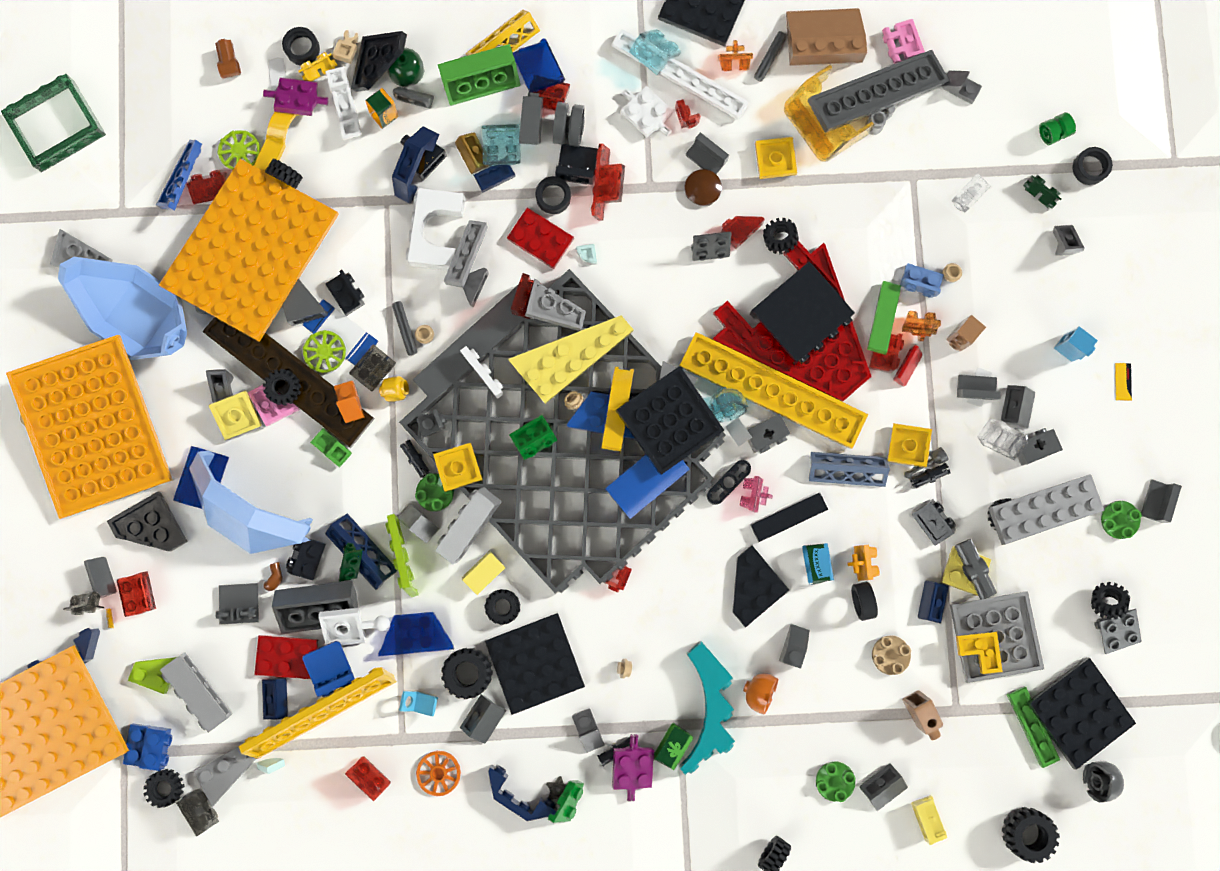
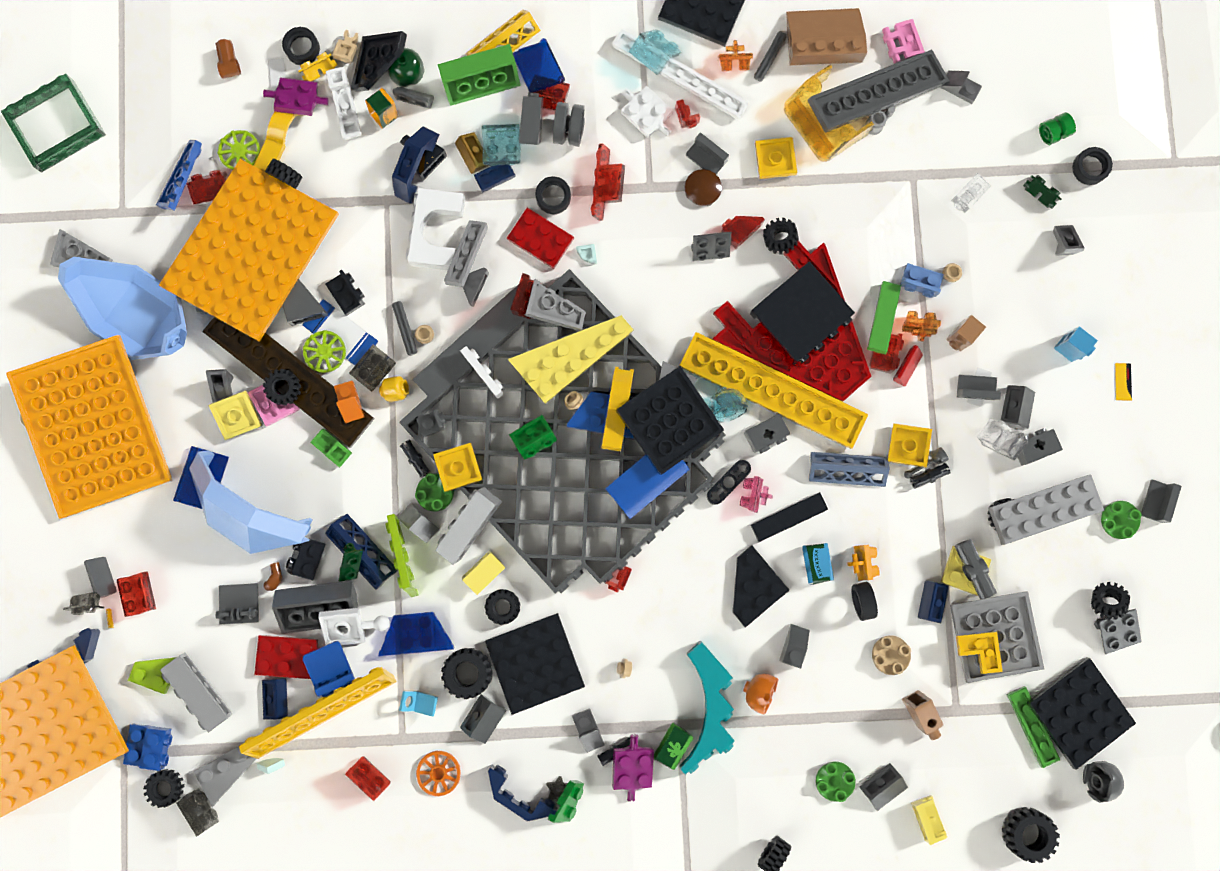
(149, 524): black plate -> none
(577, 164): black bracket -> none
(738, 432): white sticker -> none
(934, 521): bracket -> none

